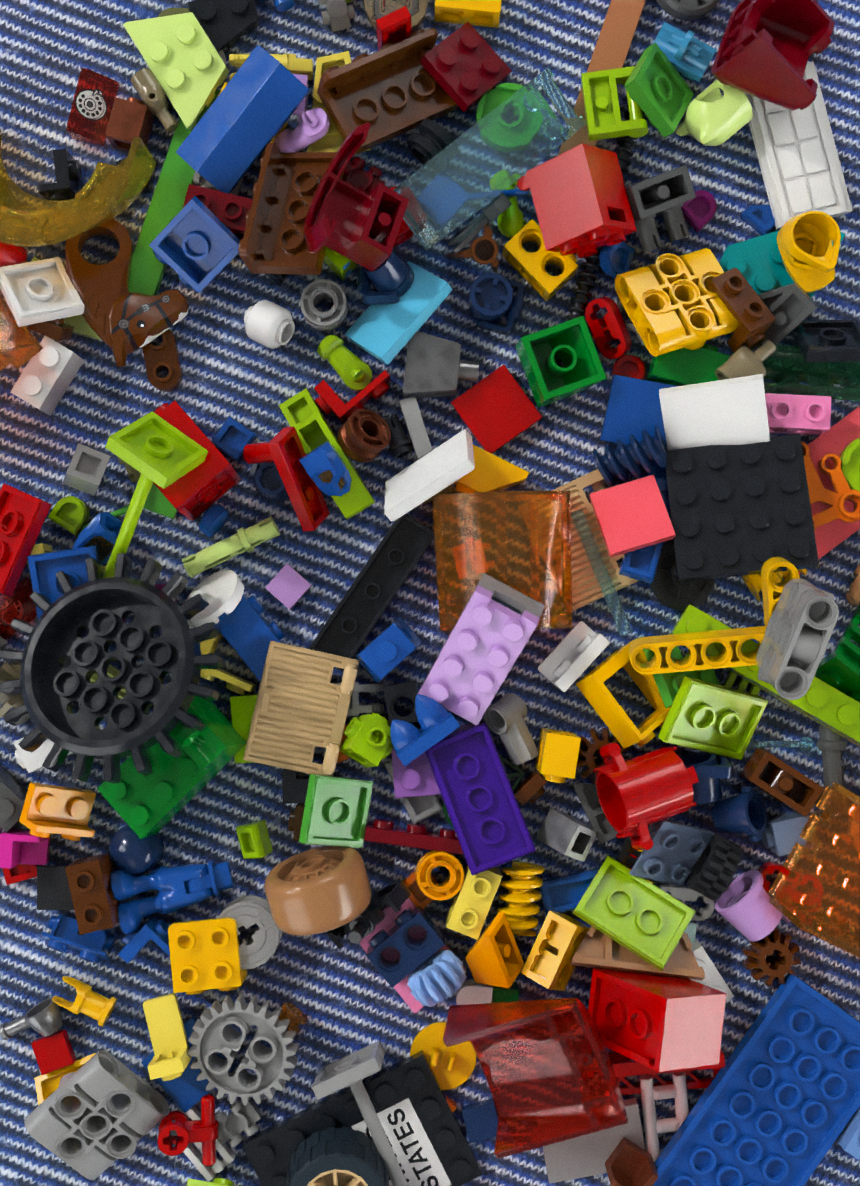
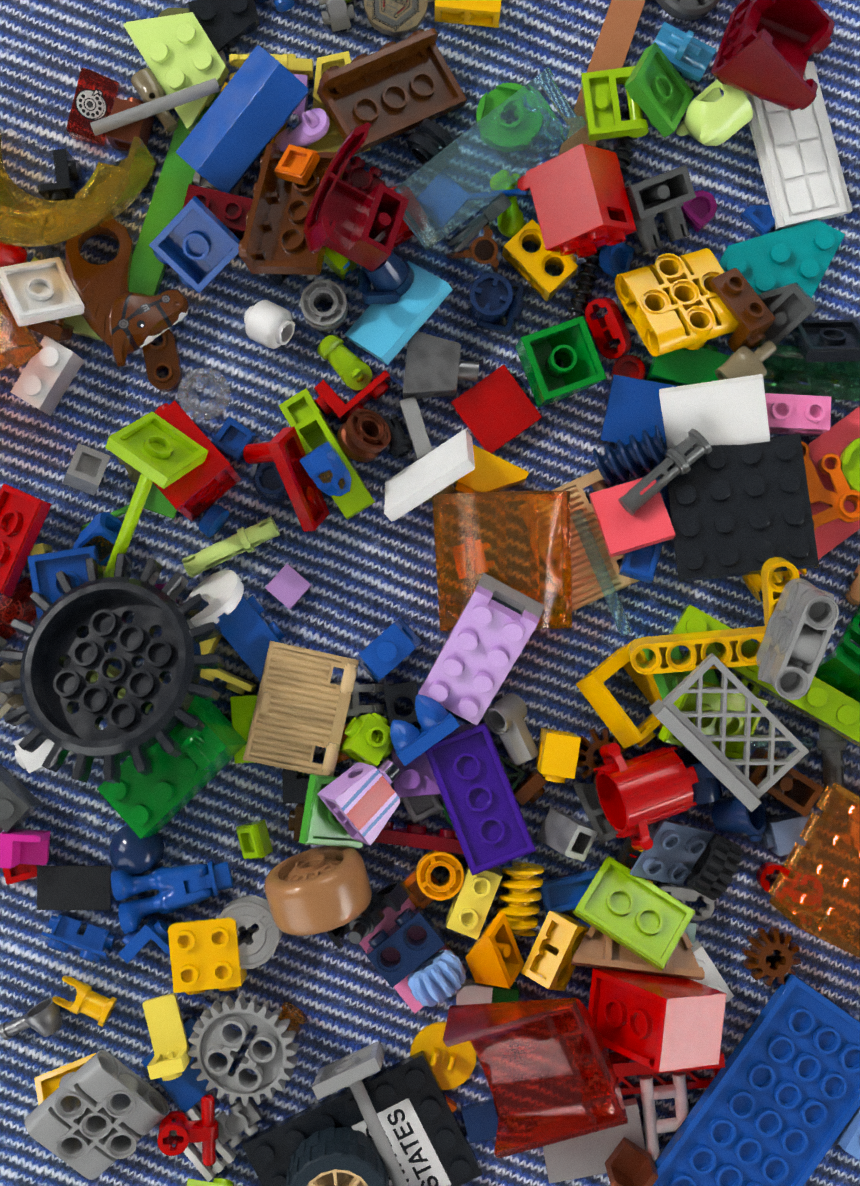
(53, 1051): red tile -> none
(58, 811): light orange bracket -> none
(70, 514): lime tile -> none
(92, 893): reddish brown brick -> none
(155, 106): none -> light grey bar
(198, 380): none -> clear gear
(297, 164): none -> orange tile
(363, 799): none -> lavender torso
(374, 588): black piece -> none
(394, 27): red tile -> none
(465, 66): dark red plate -> none
(572, 656): white bracket -> none
(670, 590): black wheel -> none
(674, 457): none -> dark grey pin
(714, 758): none -> light grey fence
(748, 906): lavender hat -> none
(808, 249): yellow helmet -> none

